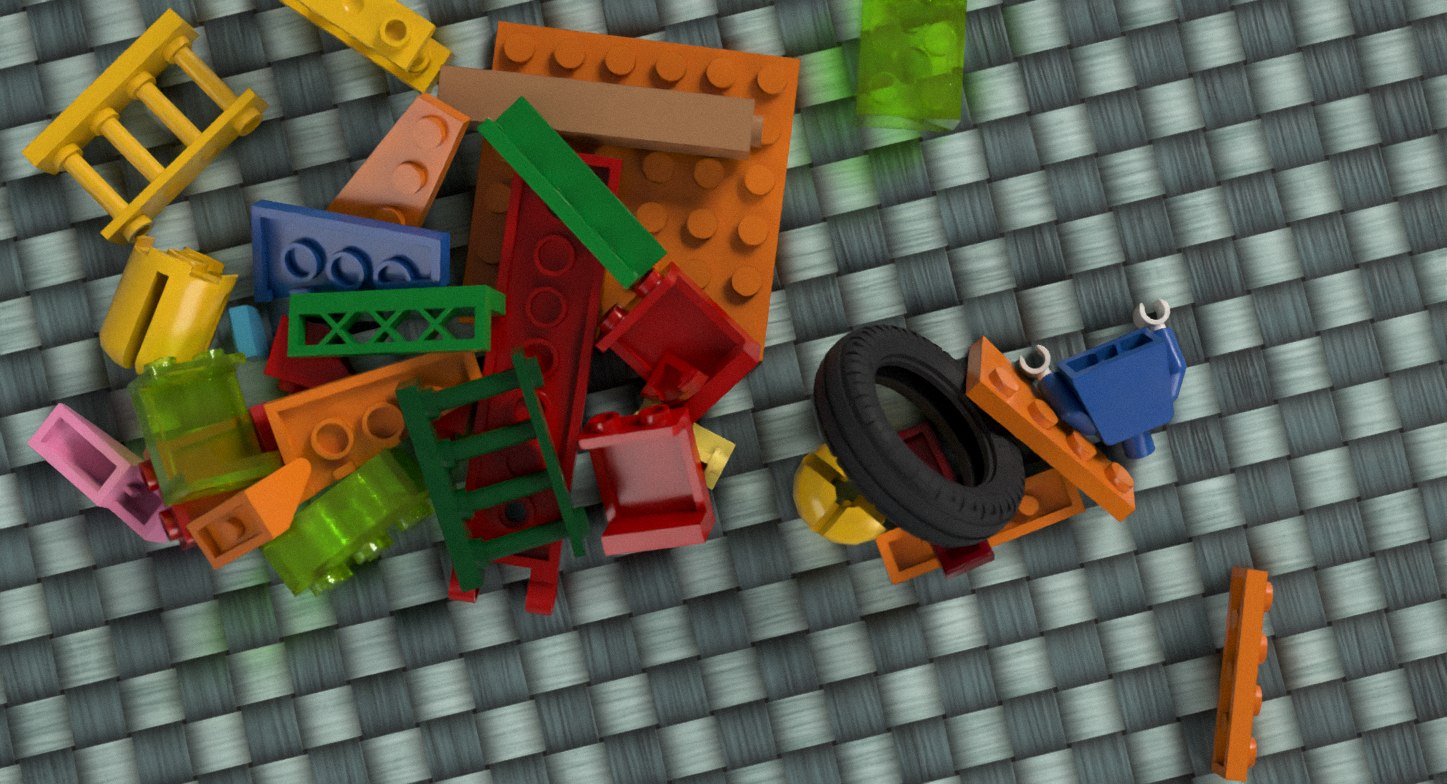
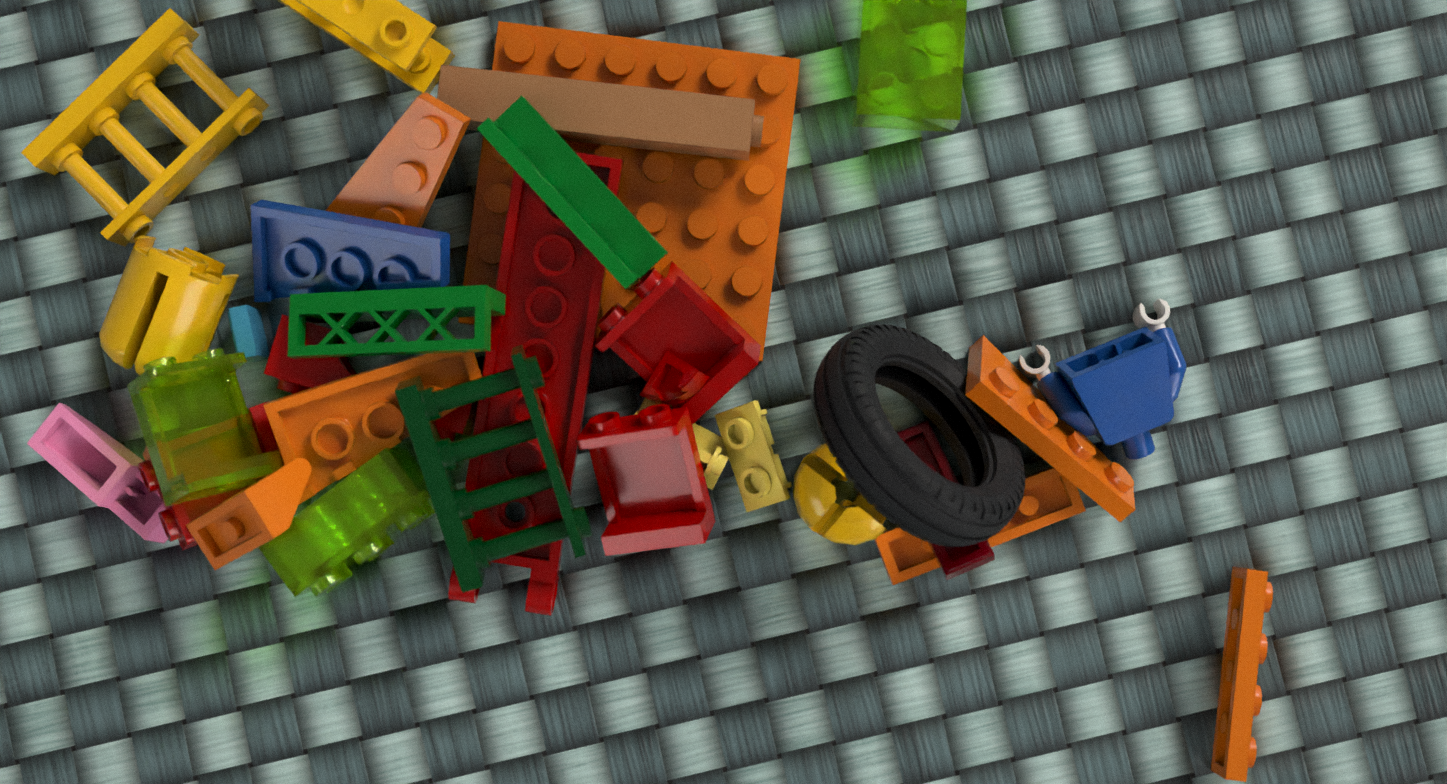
(752, 457): none -> light yellow hinge

